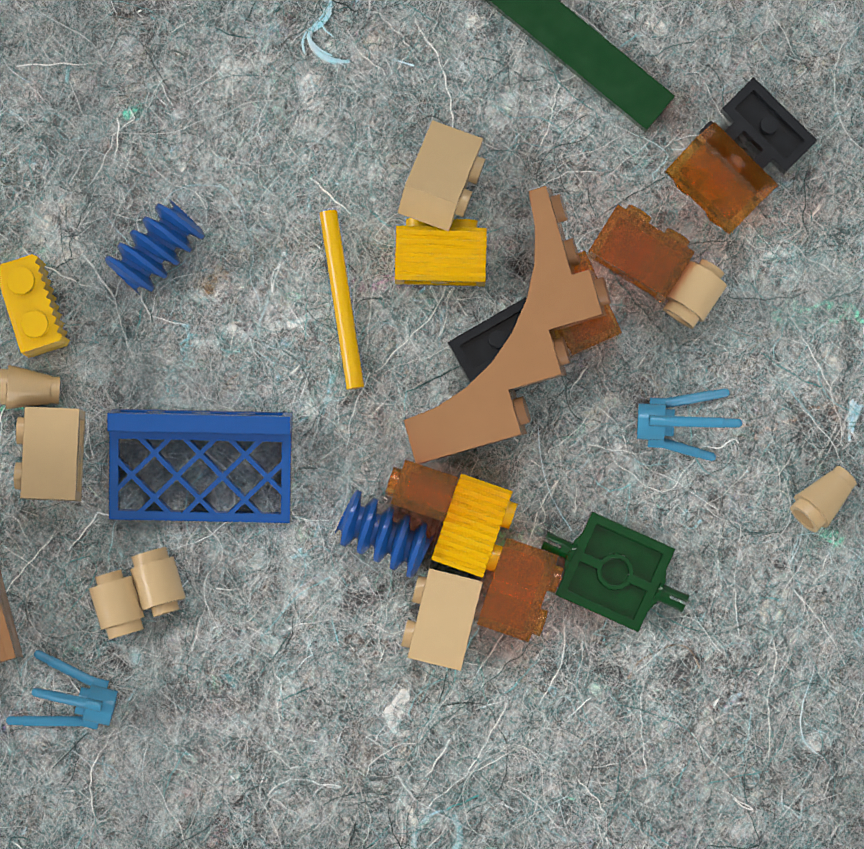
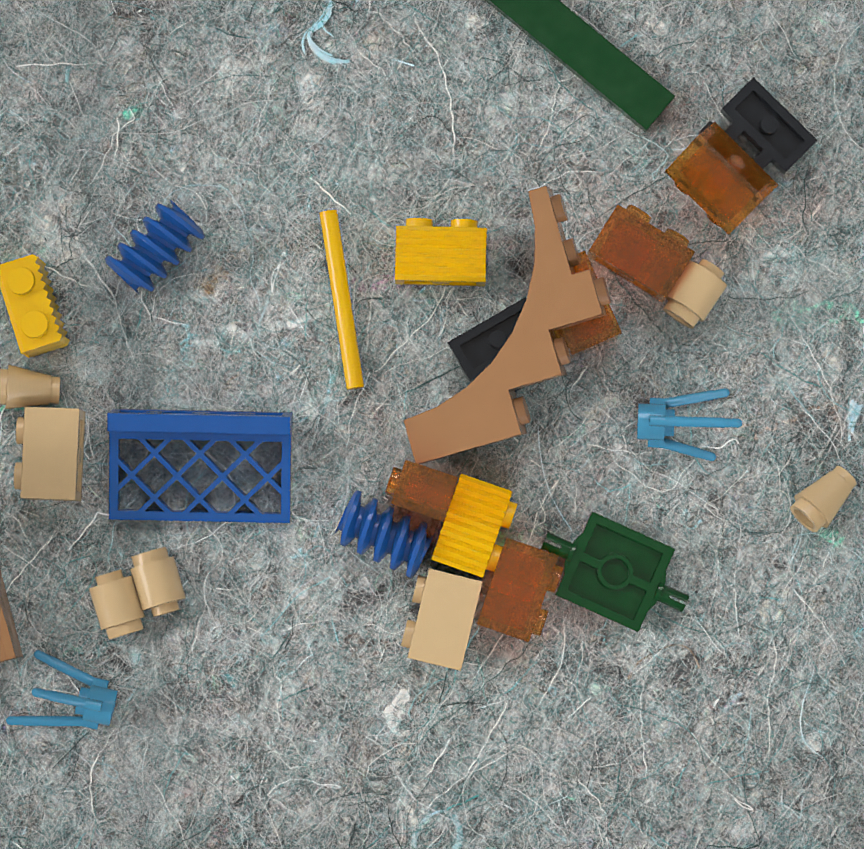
(441, 175): tan brick -> none

